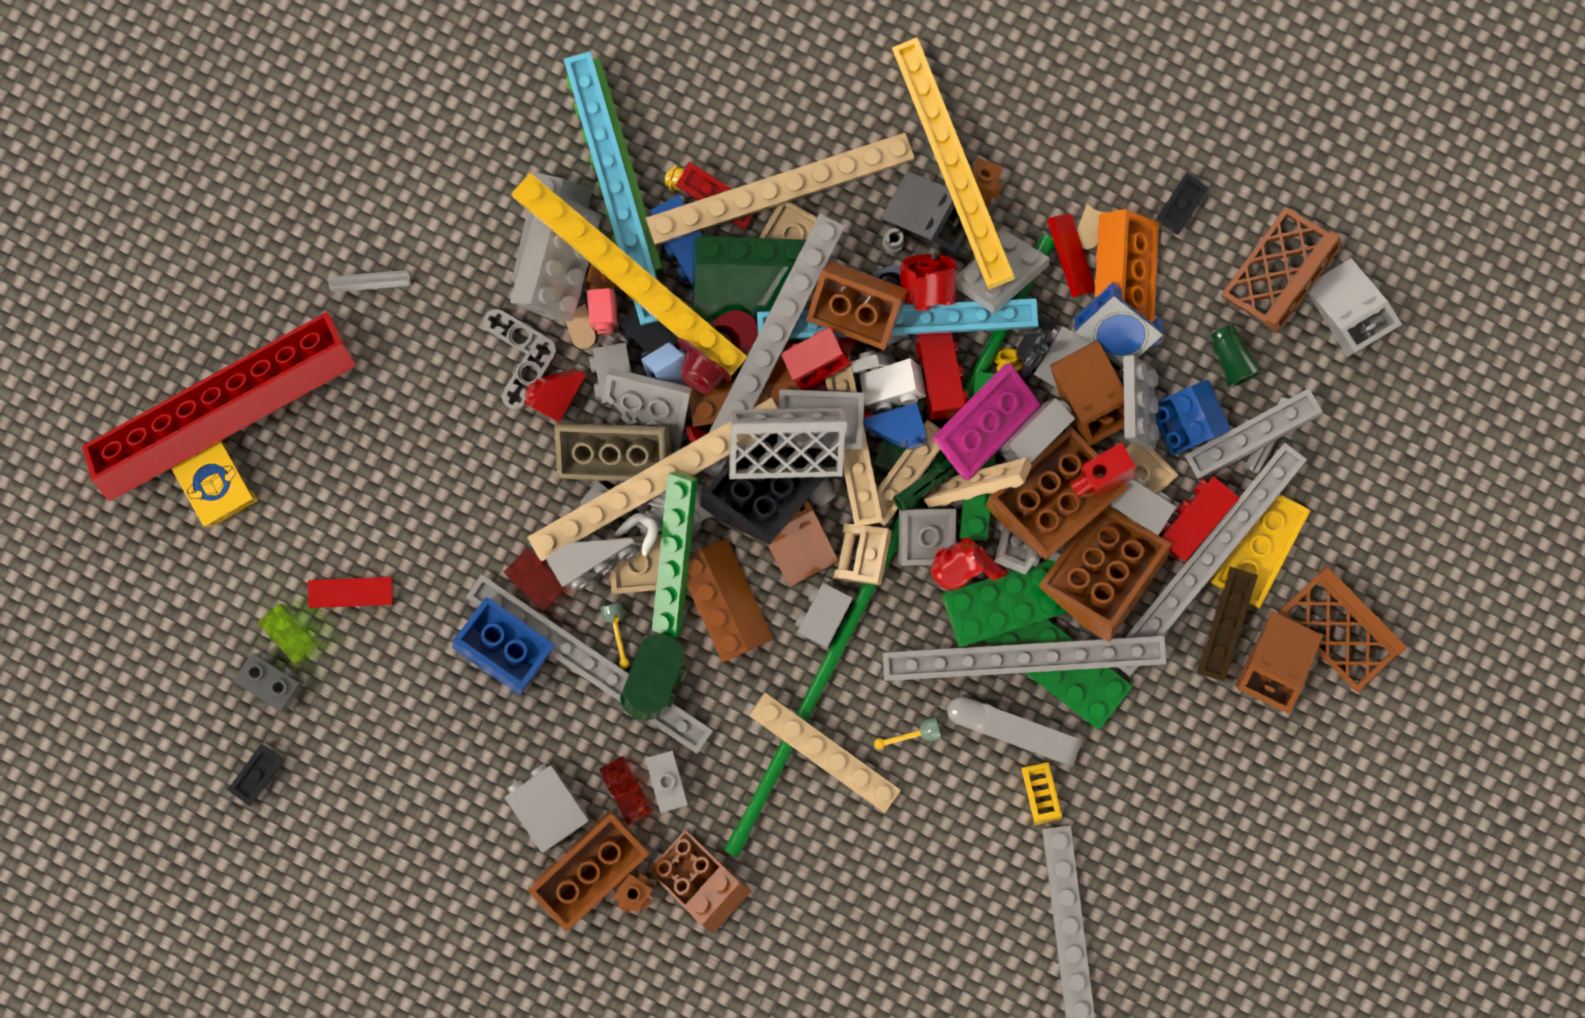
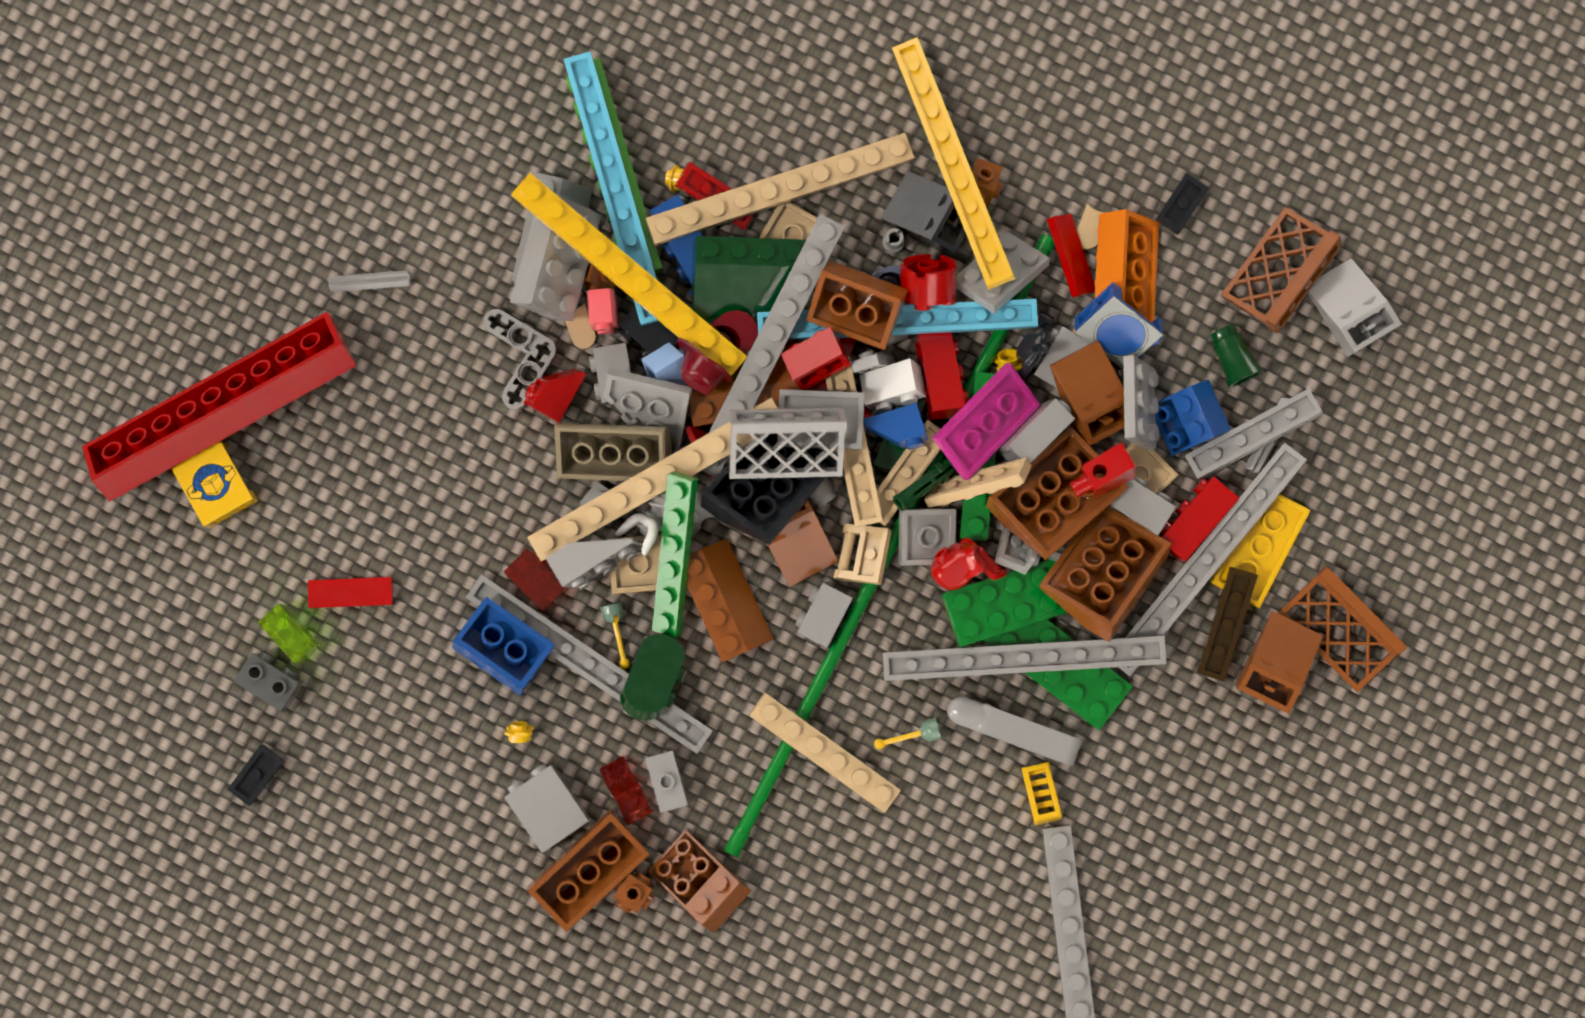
(519, 732): none -> yellow plate

